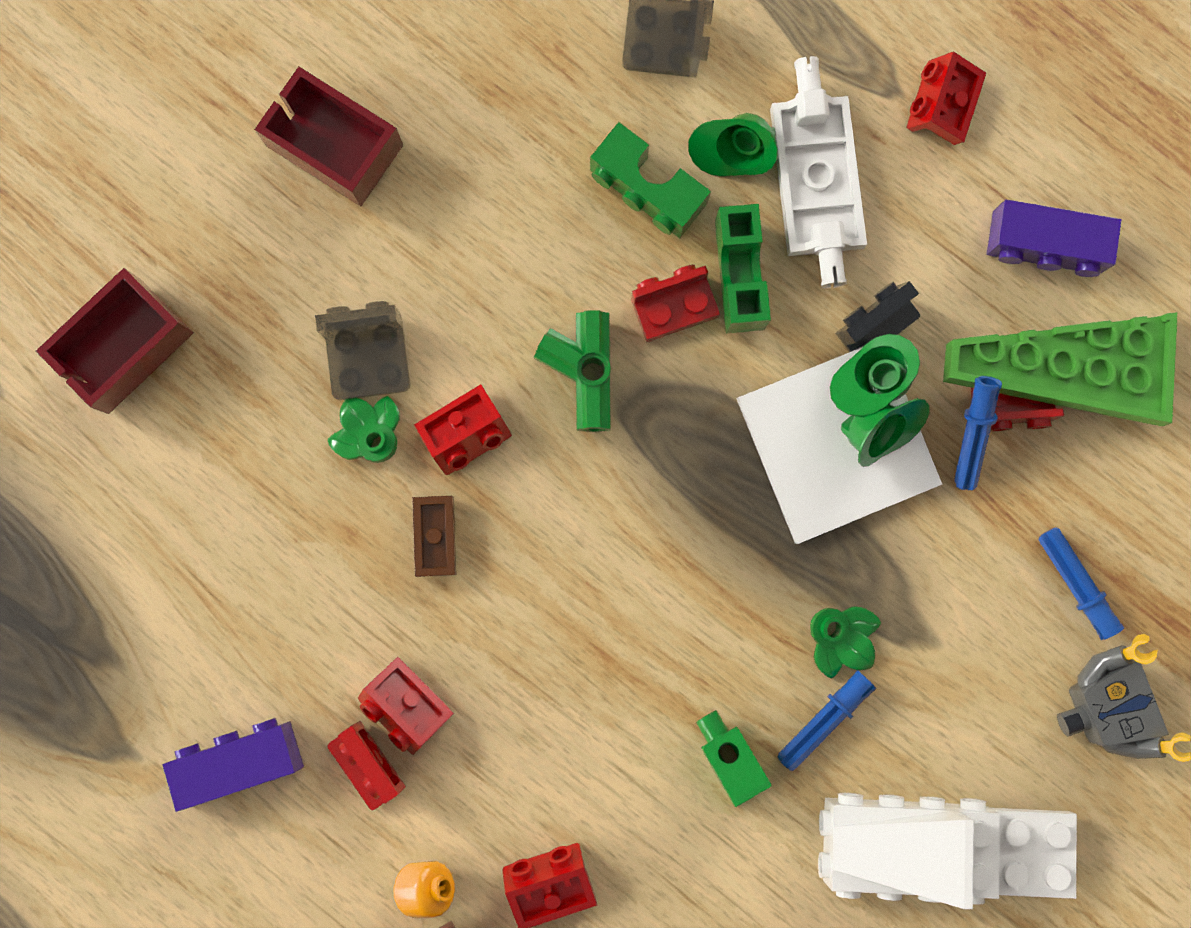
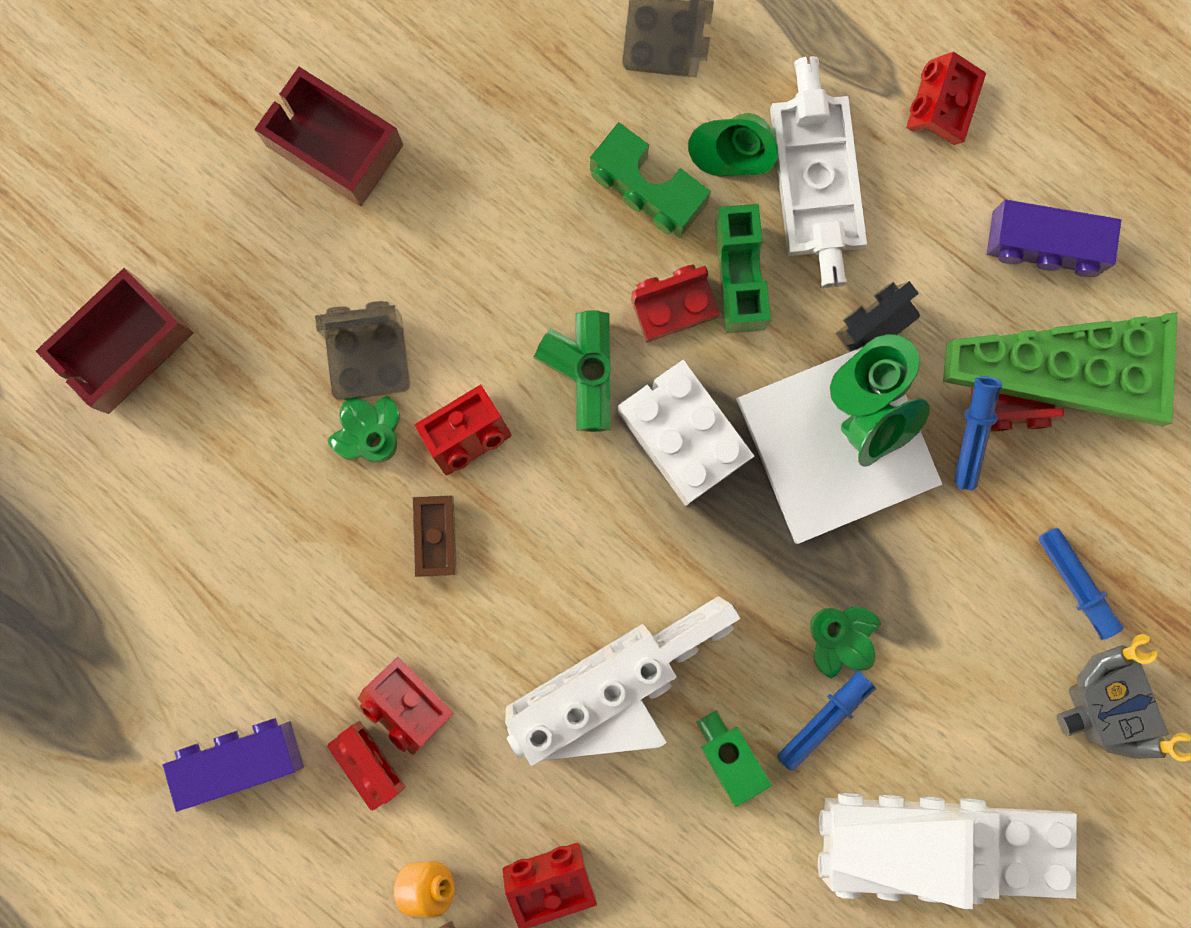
(599, 700): none -> white wedge
(684, 432): none -> white piece

